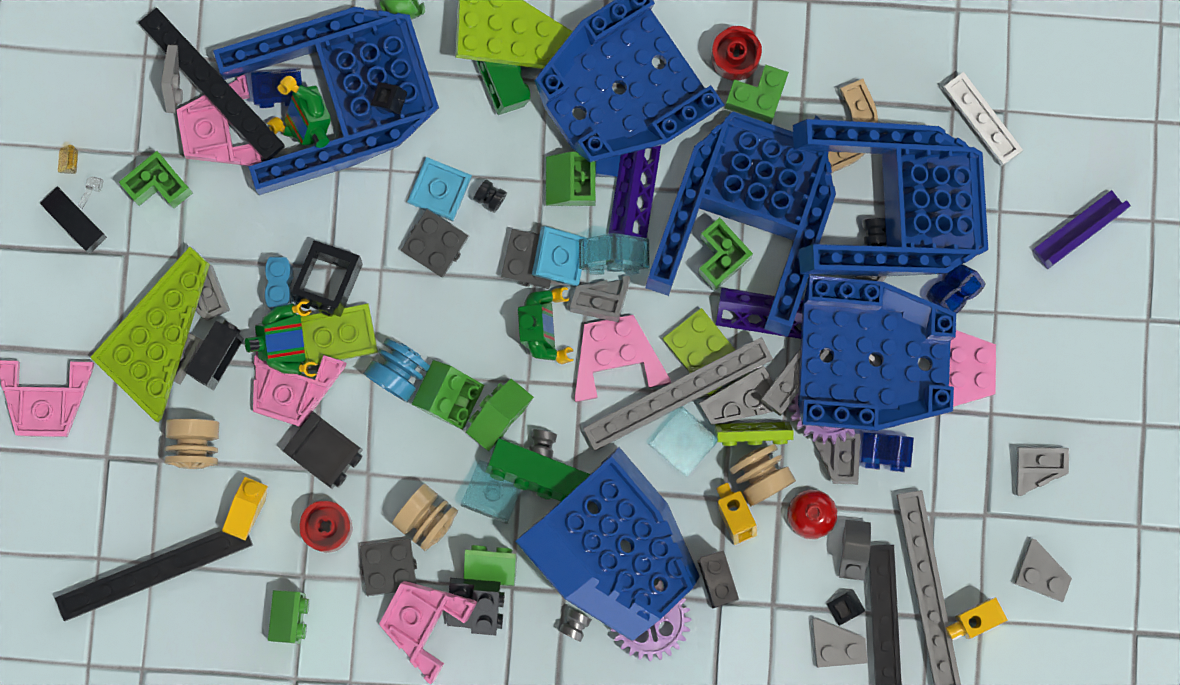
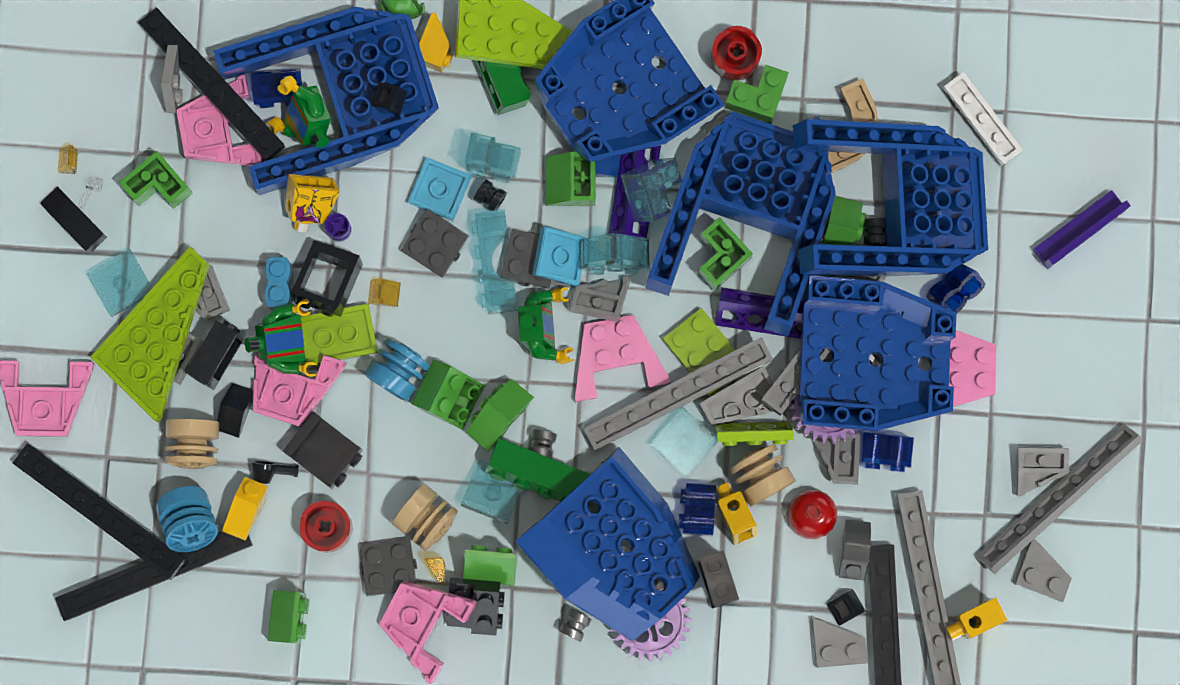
(99, 511): none -> black plate
(120, 282): none -> clear light blue plate
(186, 519): none -> dark azure wheel
(234, 410): none -> black slope
(264, 471): none -> black bar
(309, 199): none -> yellow torso
(337, 223): none -> dark purple wheel
(384, 292): none -> clear yellow slope
(435, 45): none -> yellow slope
(437, 567): none -> clear yellow slope
(491, 231): none -> clear light blue arch
(492, 158): none -> clear light blue brick
(647, 186): none -> clear light blue brick
(698, 509): none -> clear blue brick
(844, 222): none -> bright green brick
(1059, 498): none -> light grey plate

